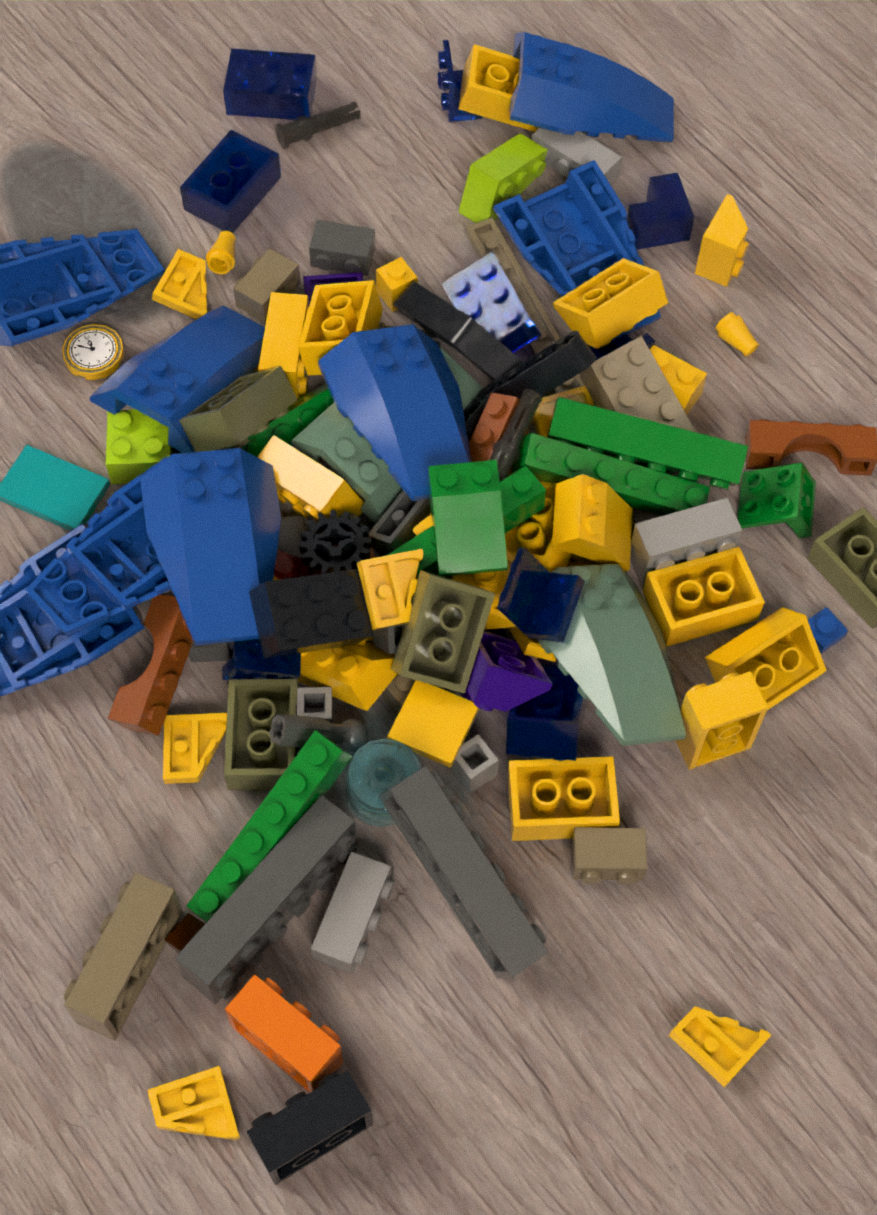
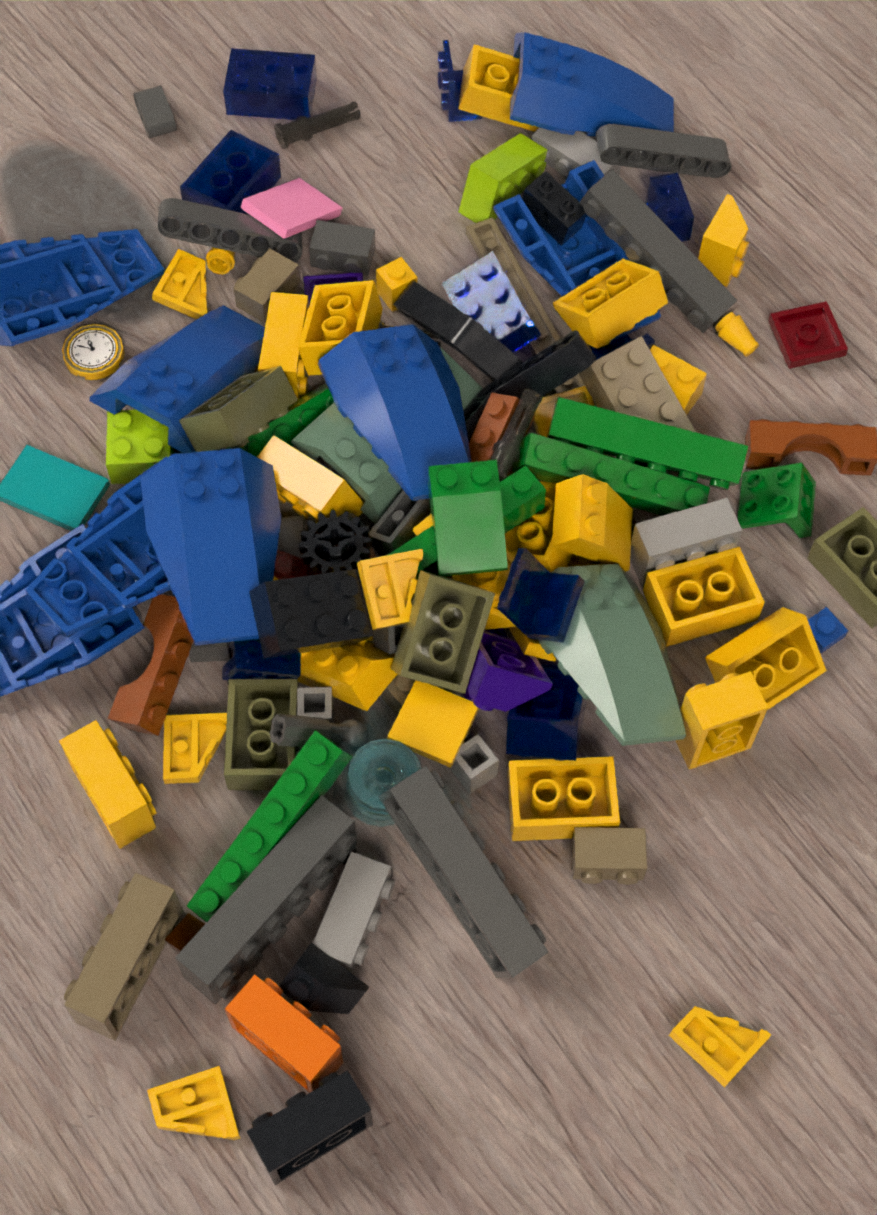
(110, 783): none -> yellow brick
(155, 112): none -> dark grey beam
(216, 229): none -> dark grey beam
(291, 207): none -> bright pink tile
(322, 983): none -> black slope
(554, 208): none -> black brick
(654, 245): none -> dark grey brick
(663, 151): none -> dark grey beam
(807, 334): none -> dark red plate

